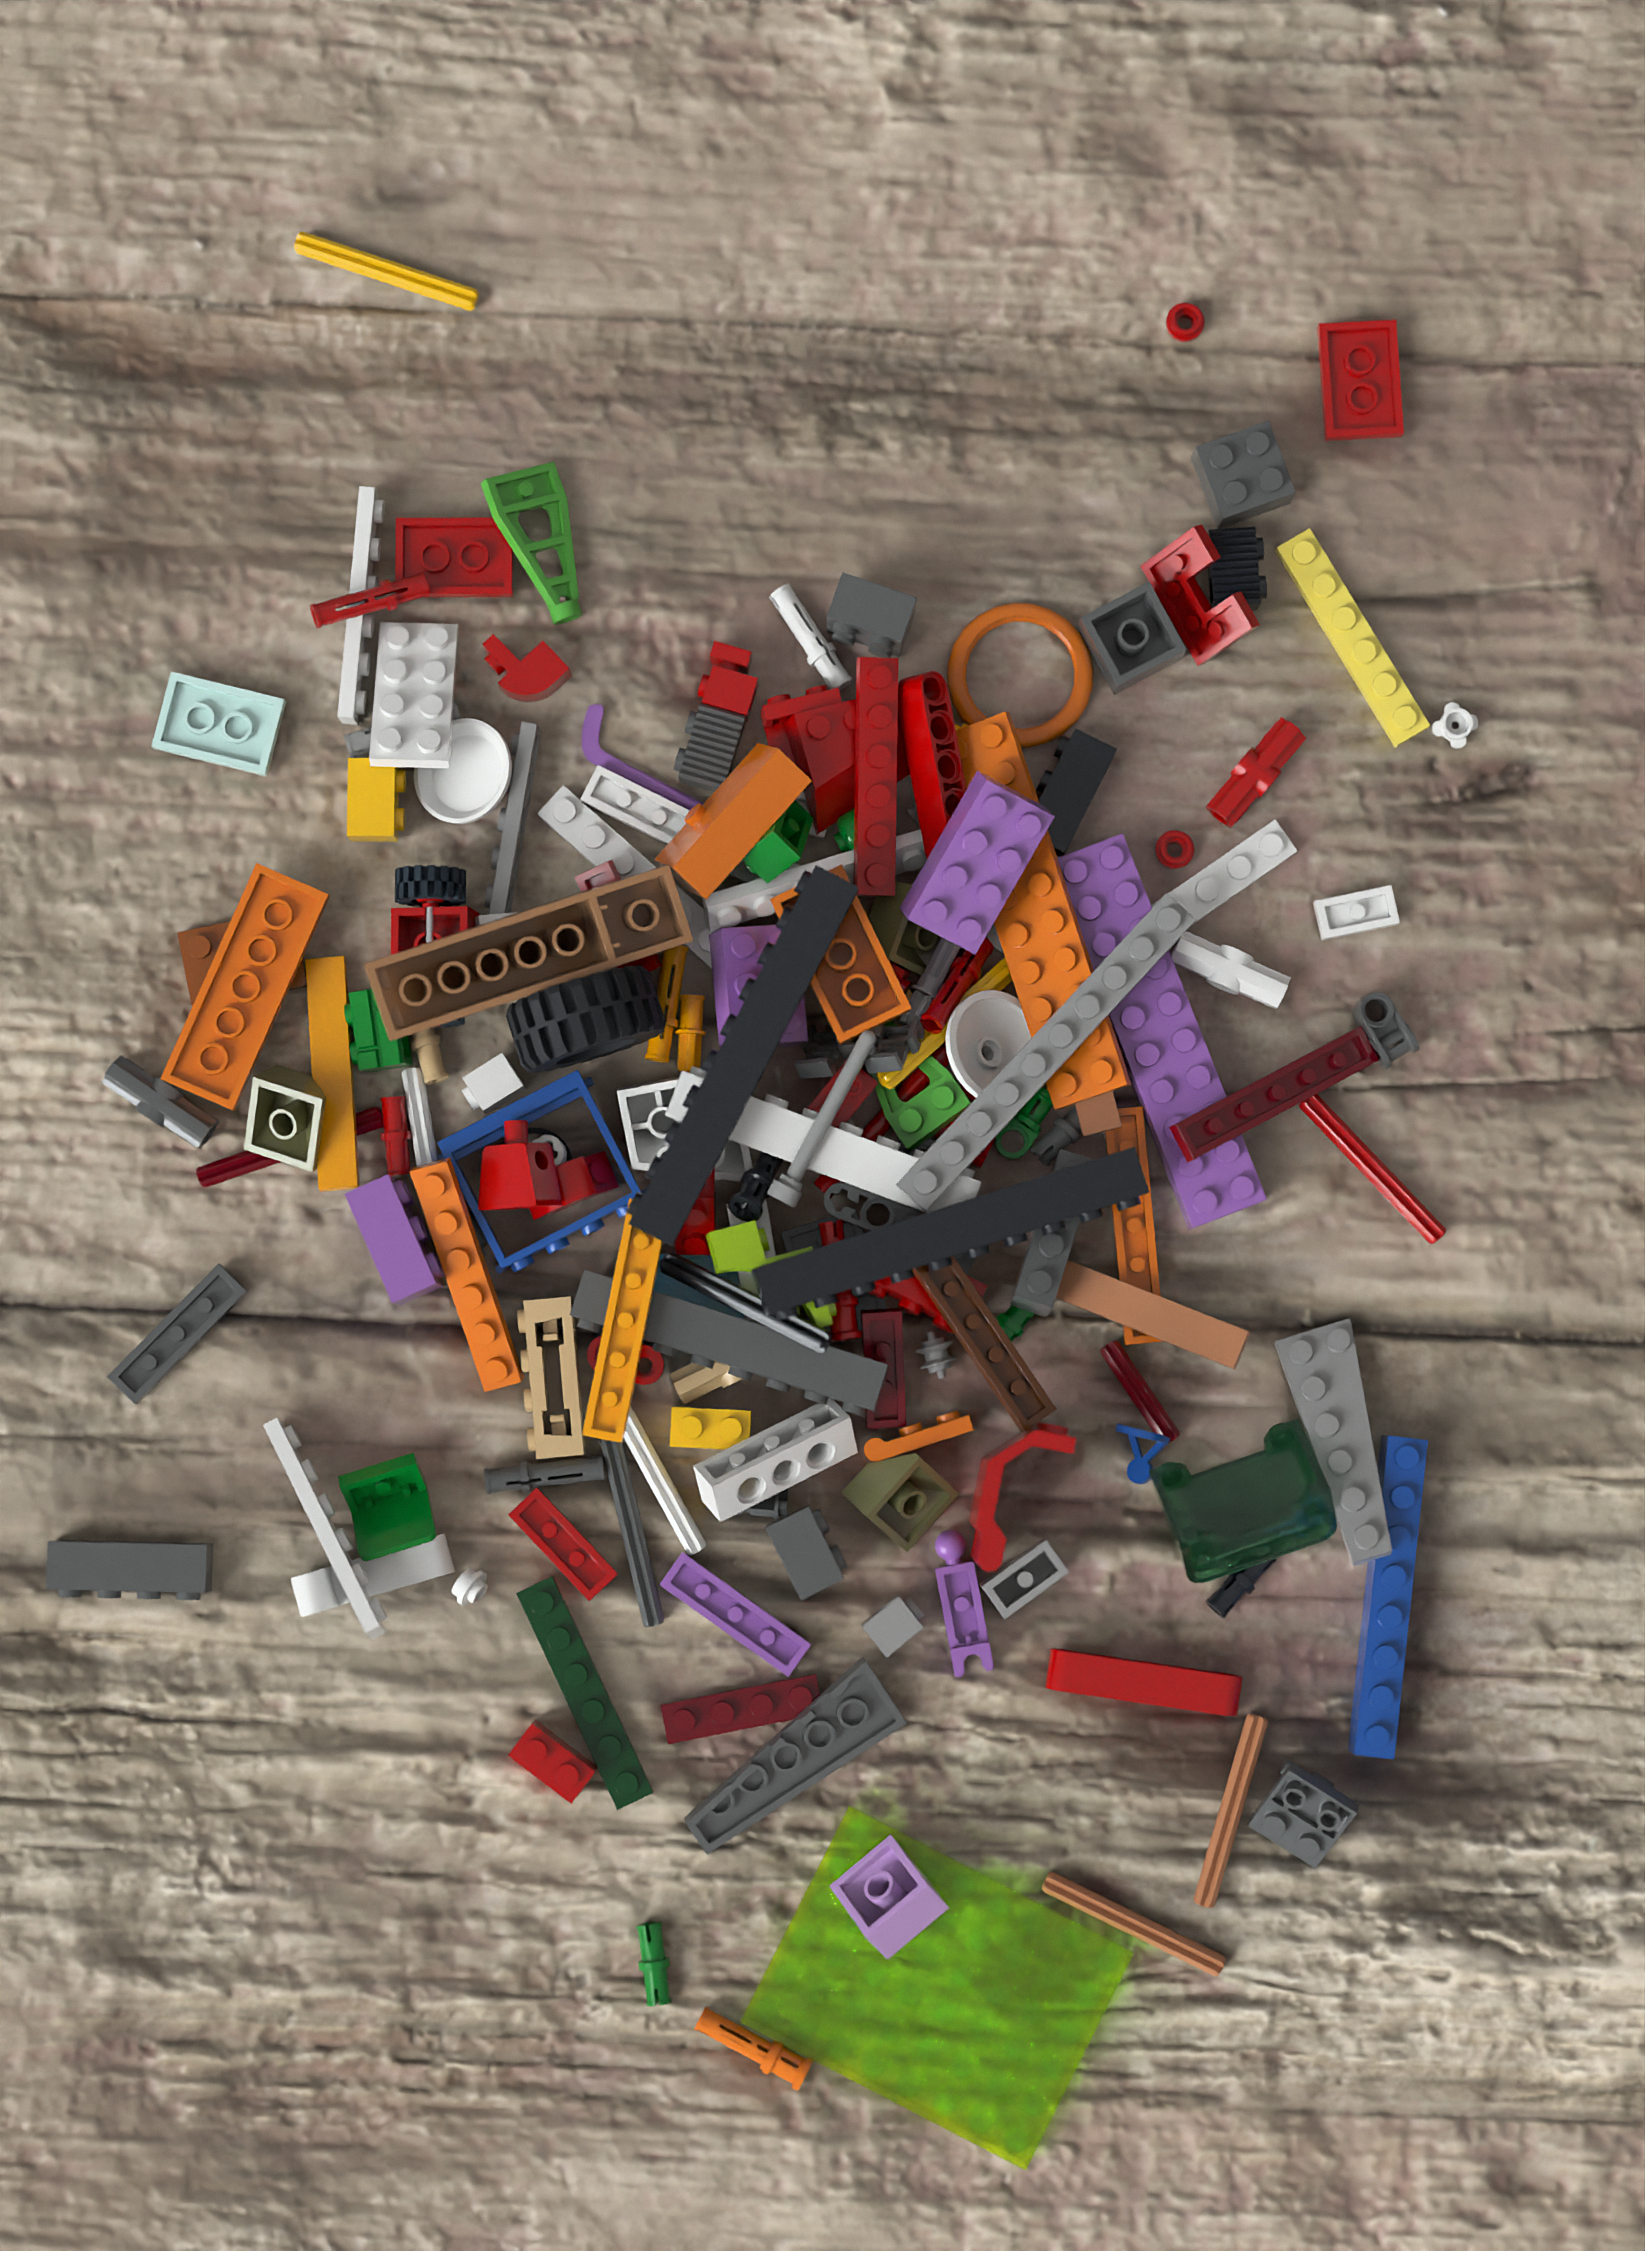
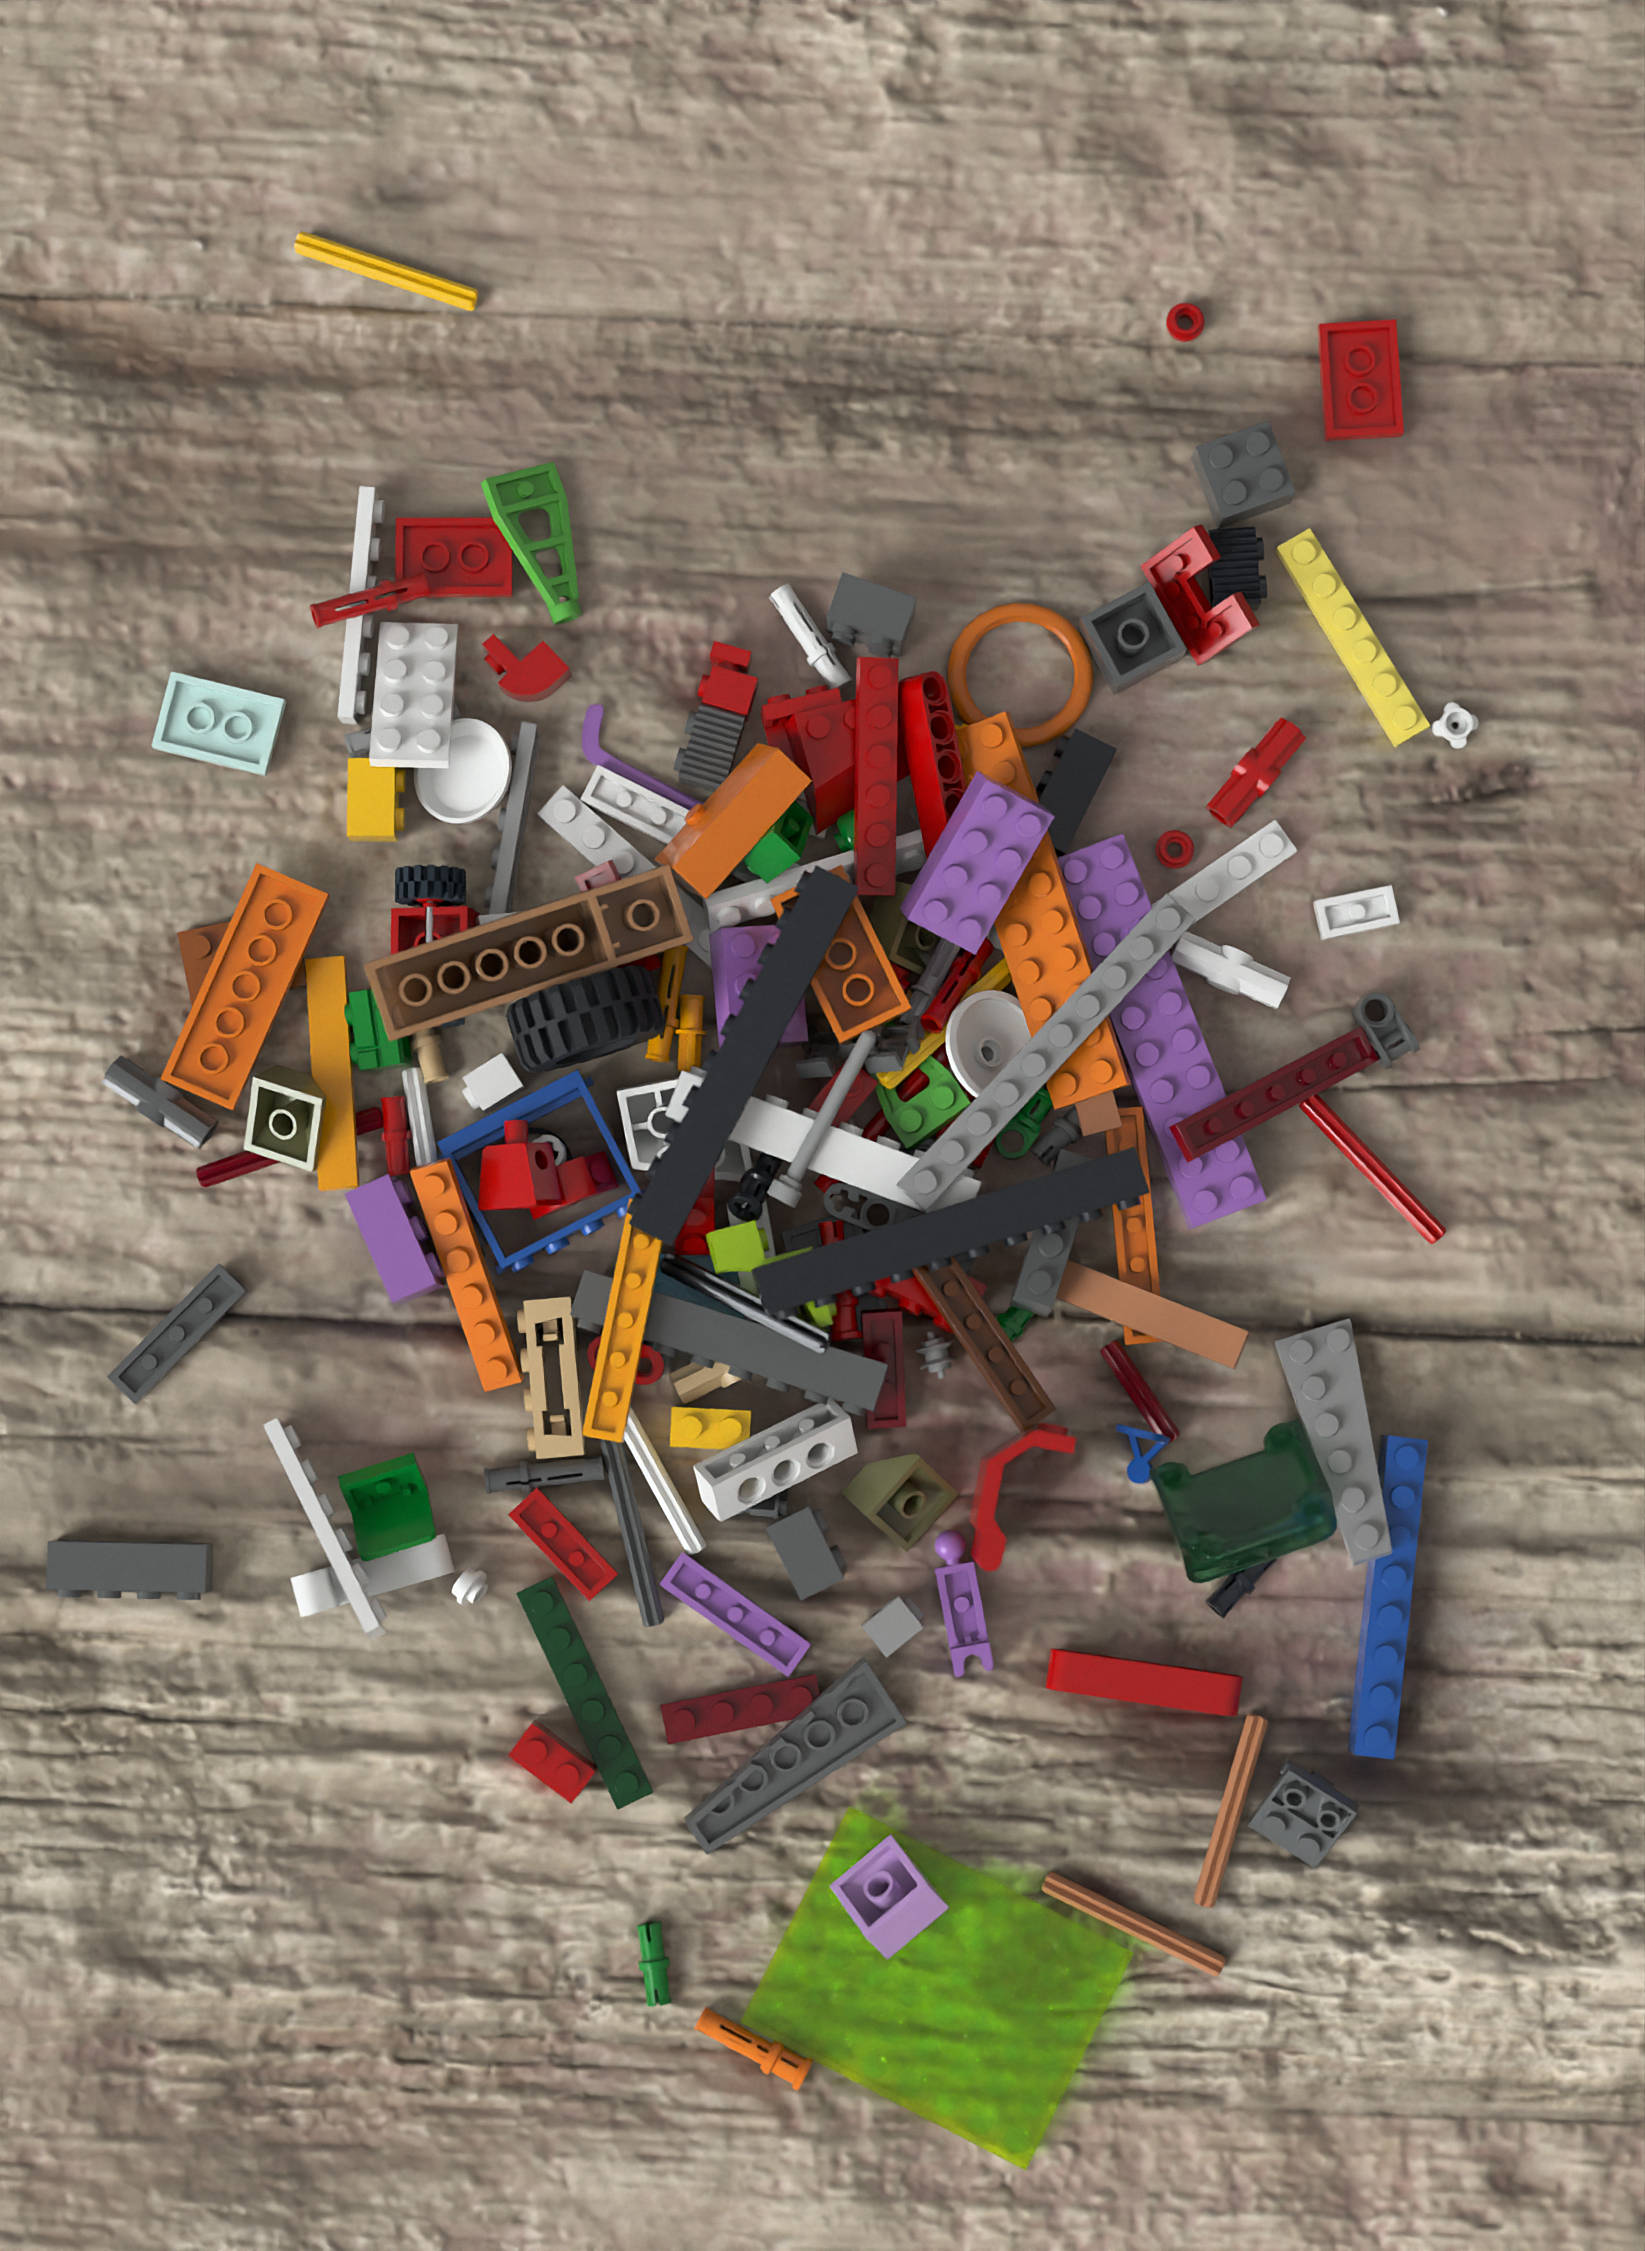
(915, 1436): orange plate -> none
(1024, 1578): light grey brick -> none

